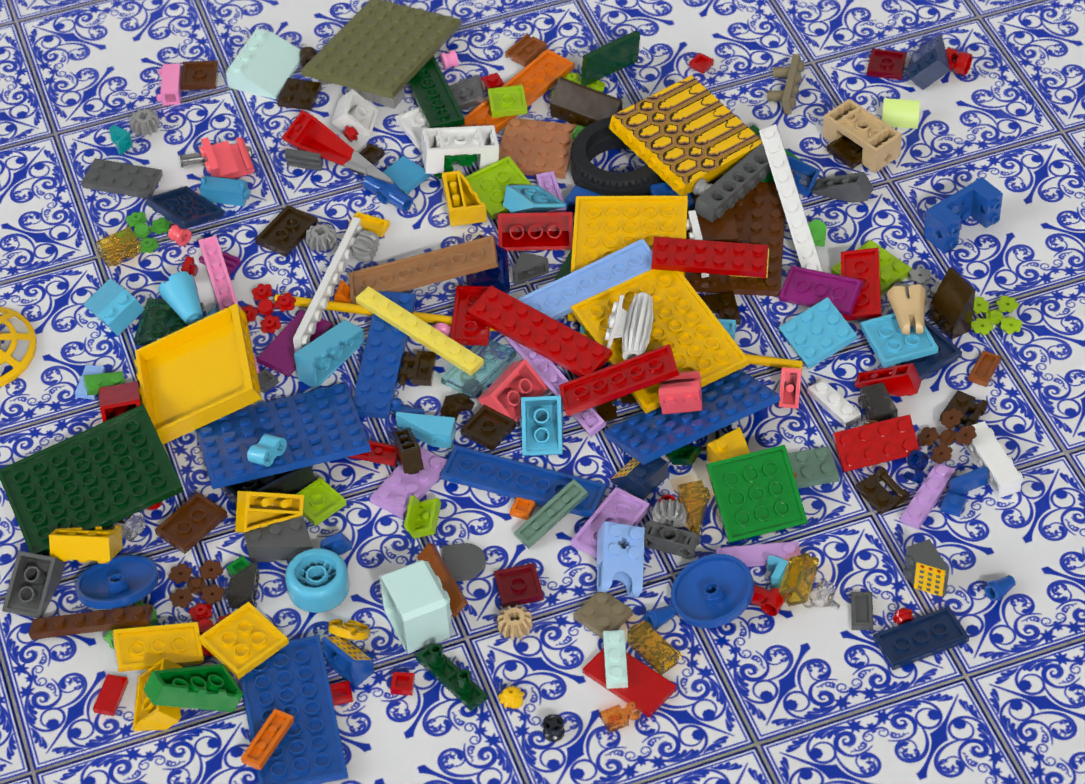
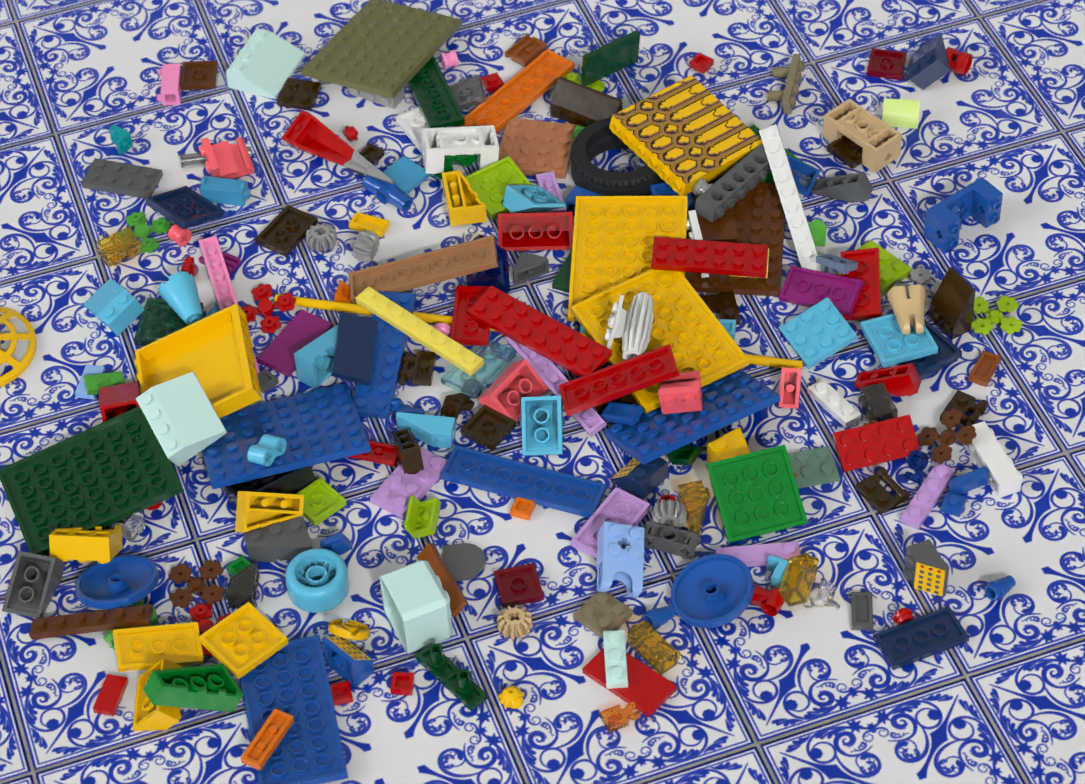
(144, 122): light grey gear -> none
(181, 417): none -> light aqua slope
(191, 523): reddish brown plate -> none
(304, 159): dark grey tile -> none
(306, 55): dark brown wheel -> none
(326, 288): white plate -> none
(354, 348): none -> dark blue tile
(355, 112): white slope -> none
(507, 101): lime plate -> none
(549, 723): black wheel -> none
(551, 513): sand green plate -> none
(558, 296): light blue plate -> none
(622, 413): none -> blue tile
(833, 263): none -> sand blue plate

